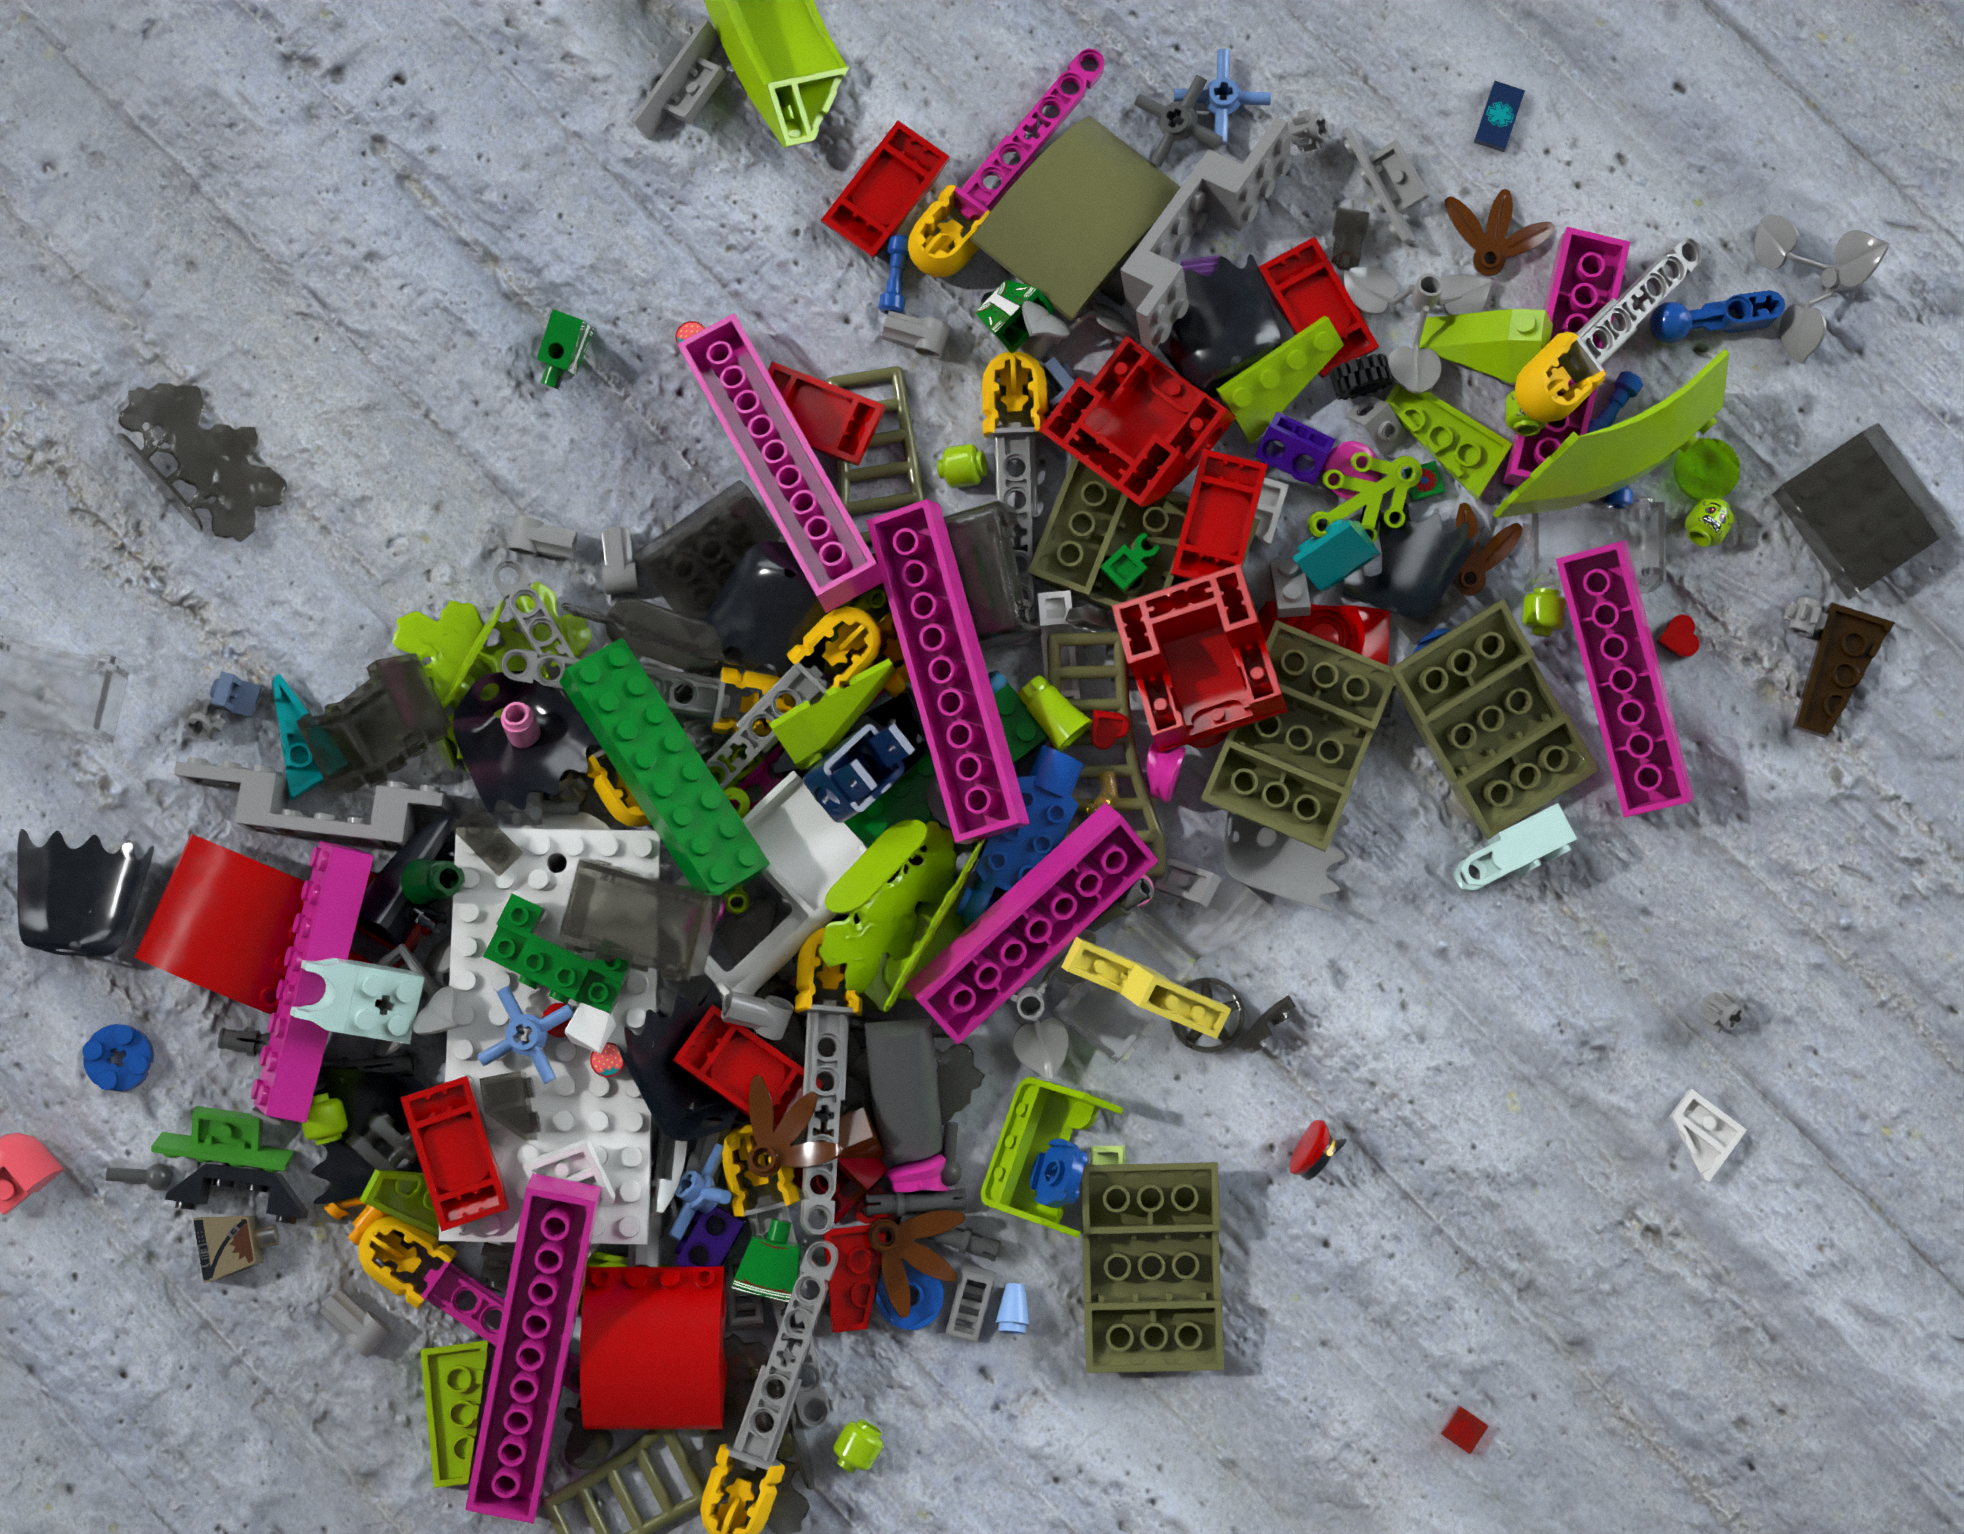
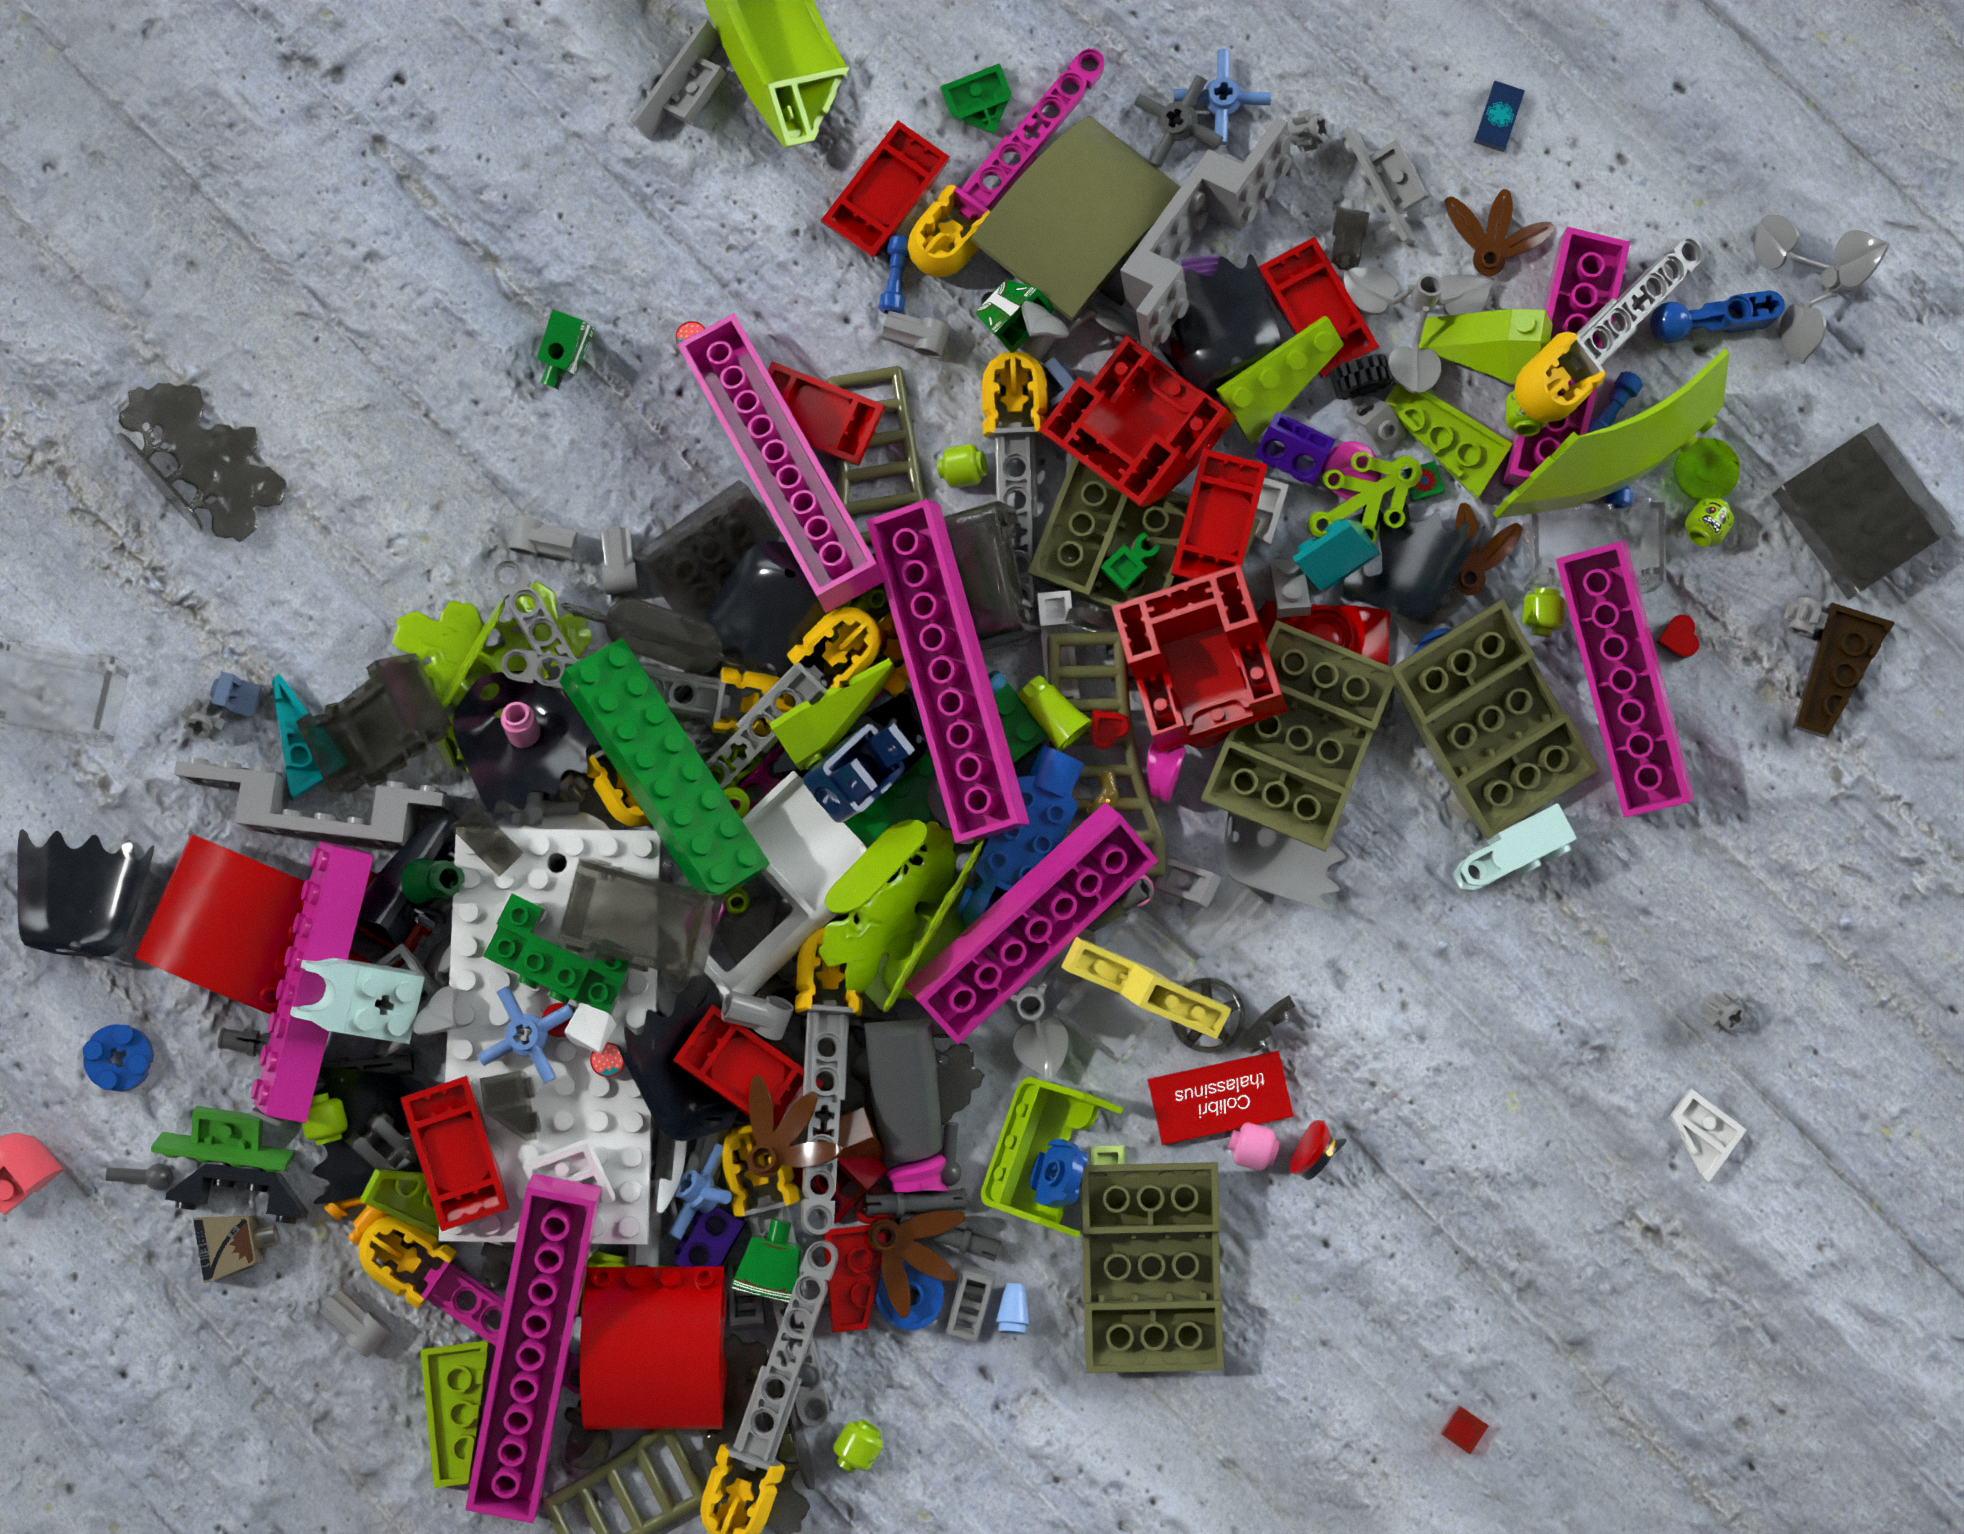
(978, 98): none -> green slope
(1220, 1097): none -> red tile
(1254, 1146): none -> bright pink head

